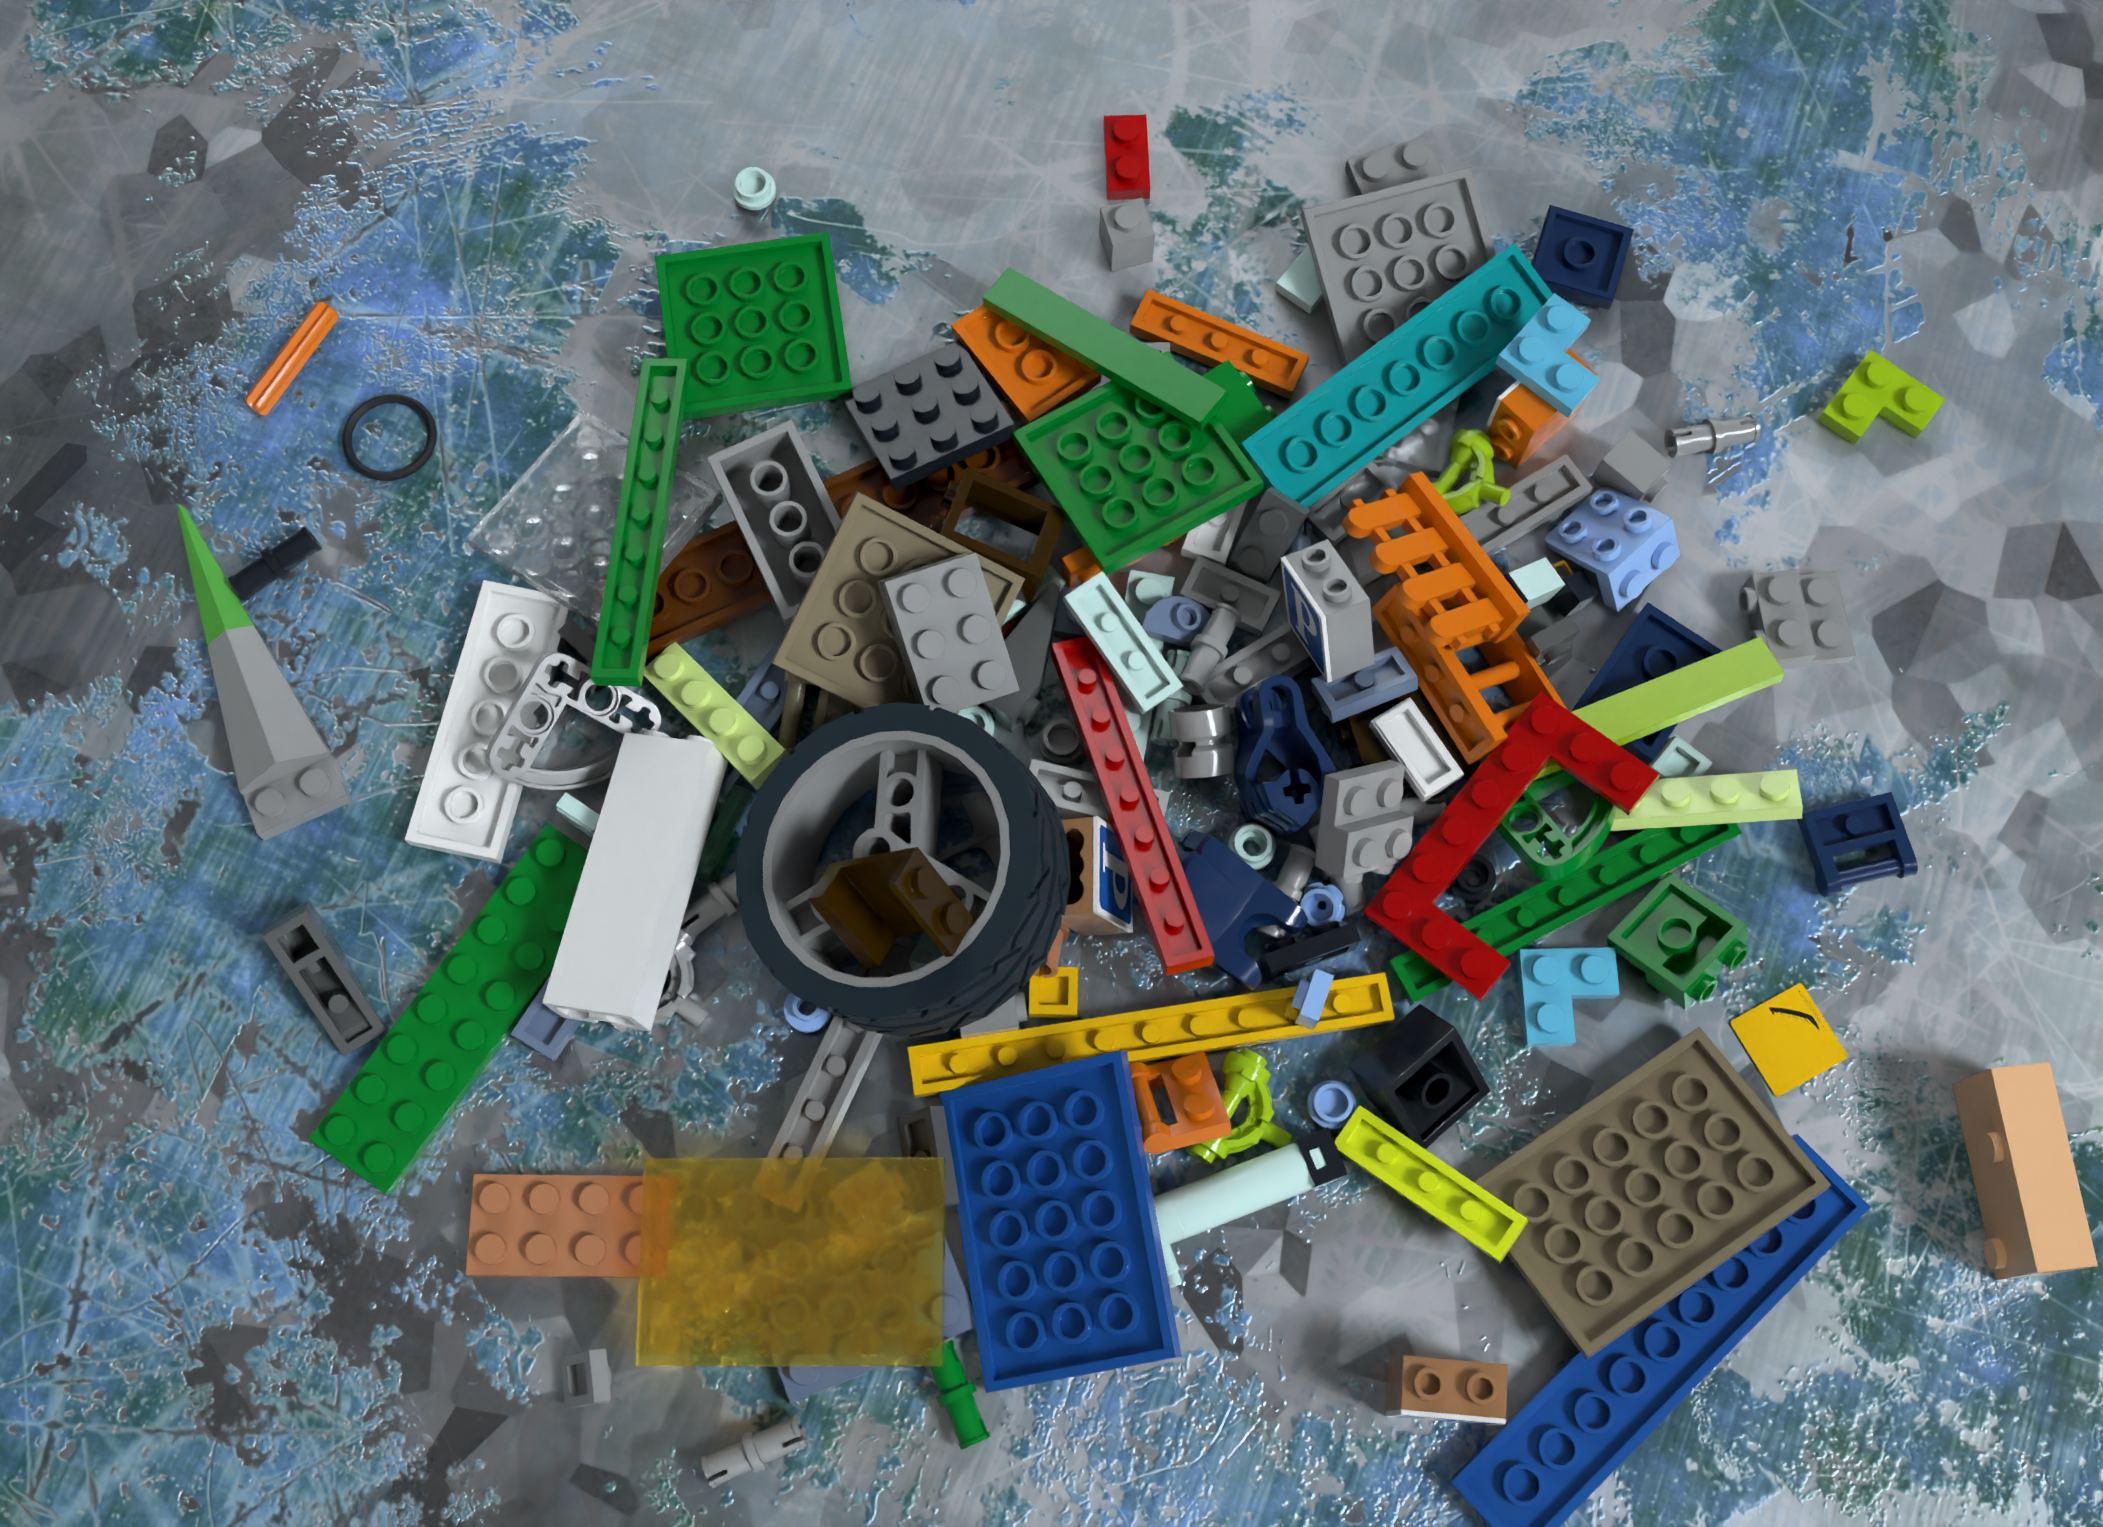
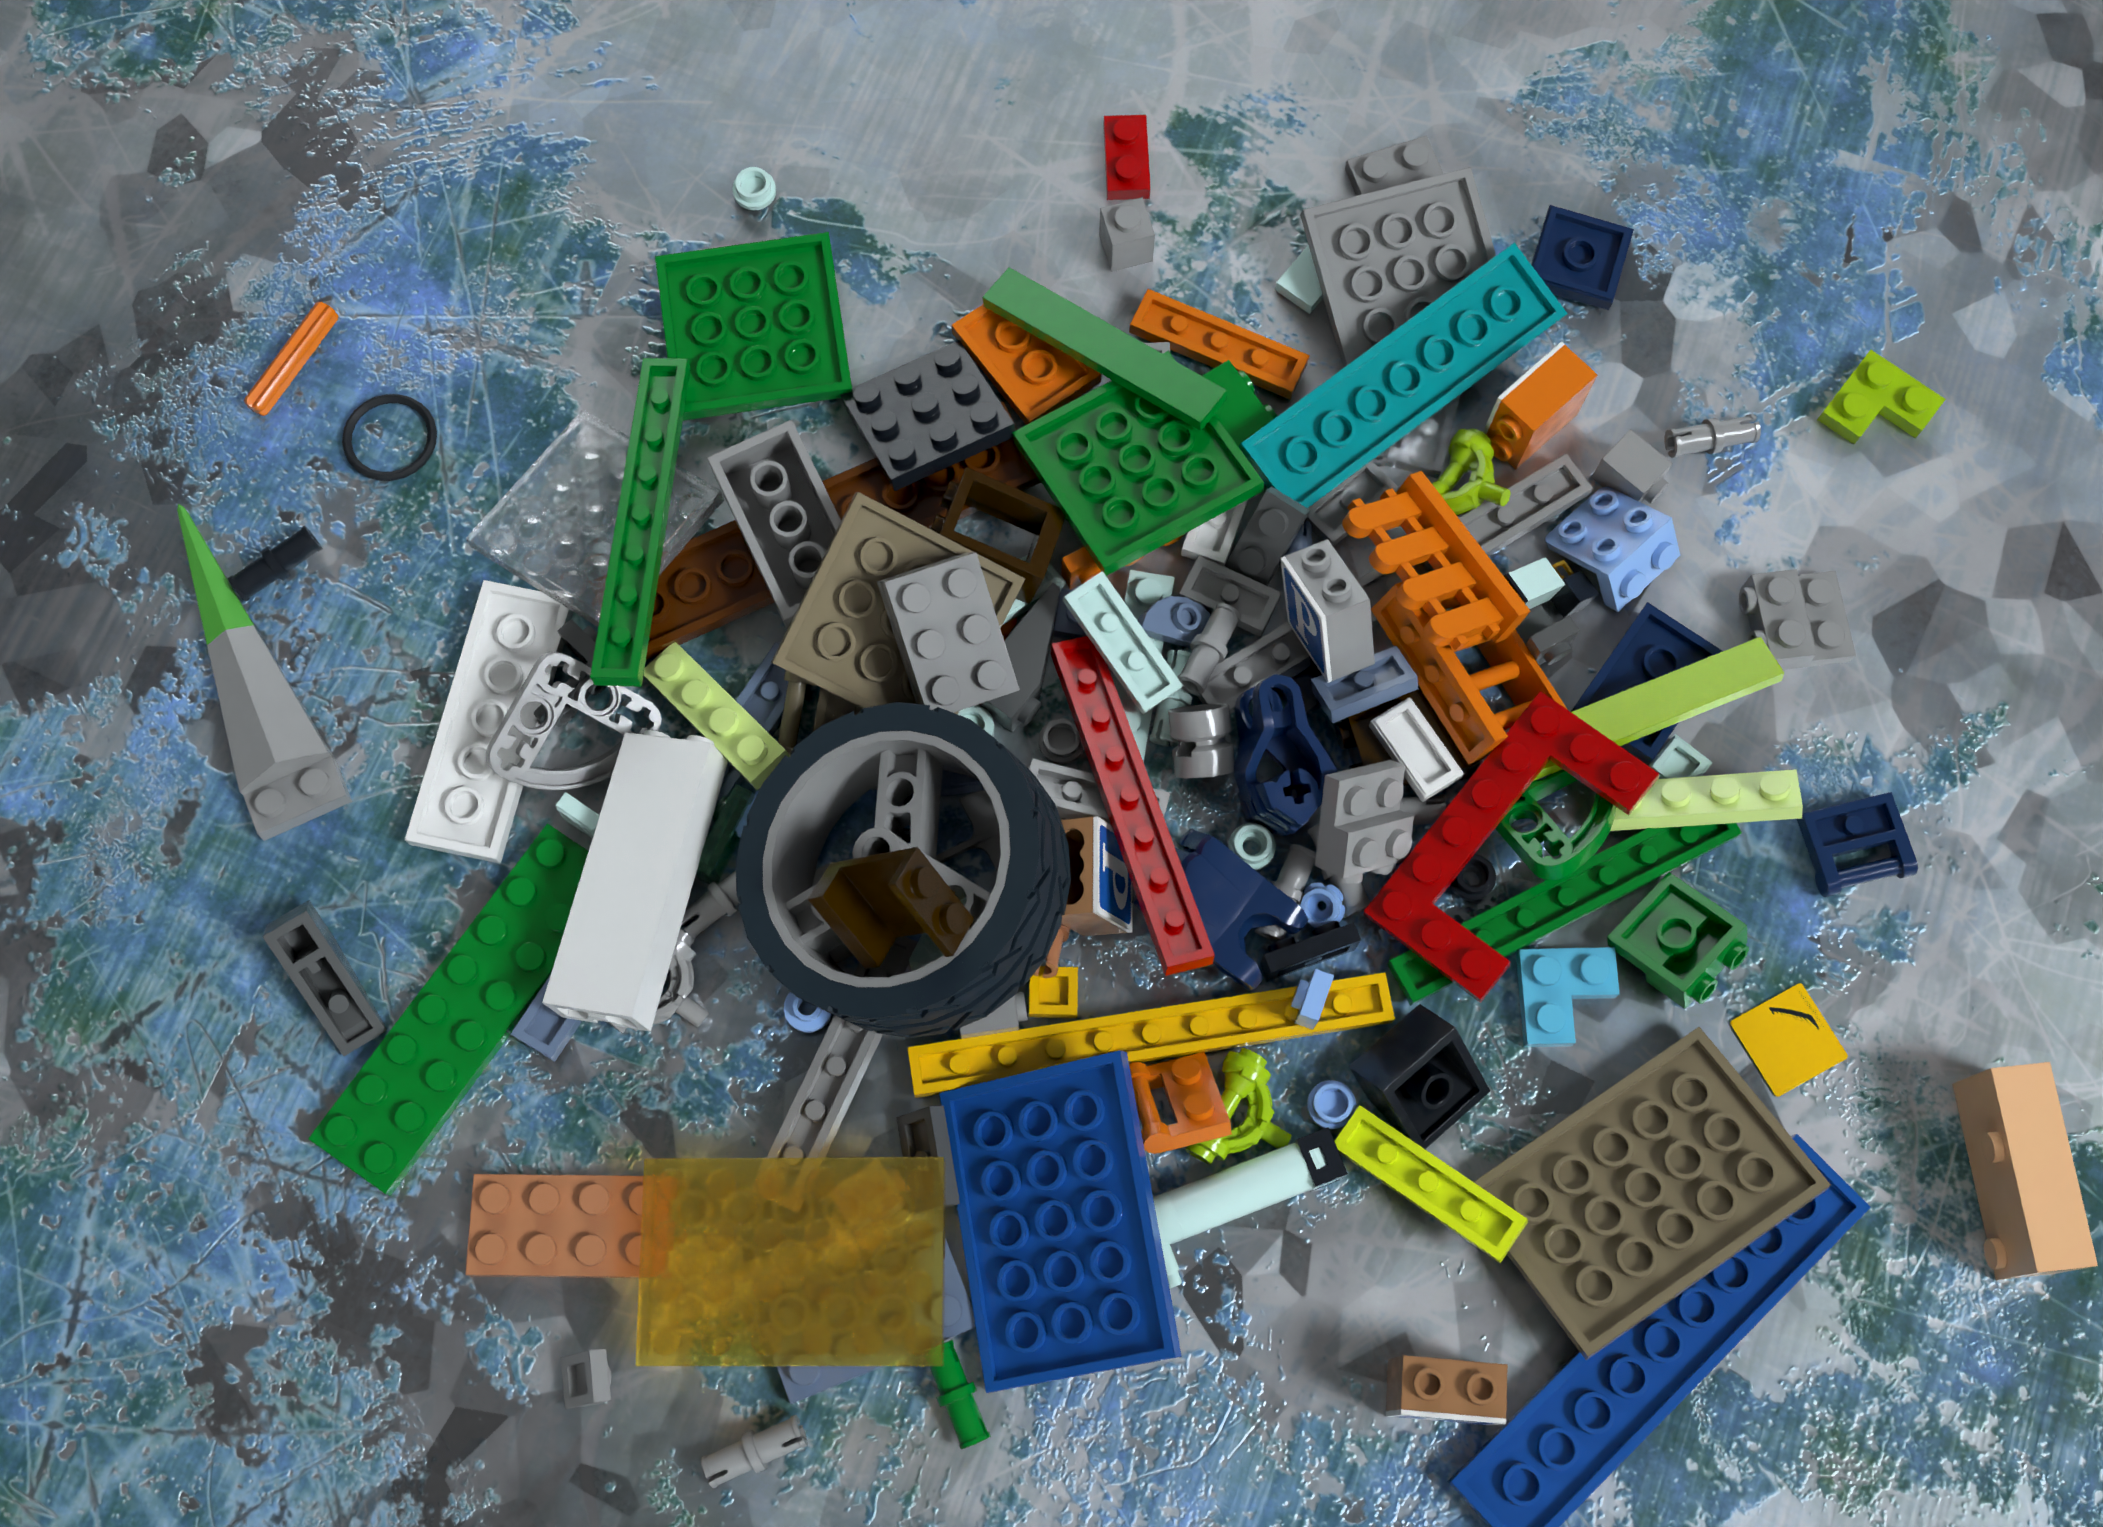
(1540, 358): medium azure plate -> none

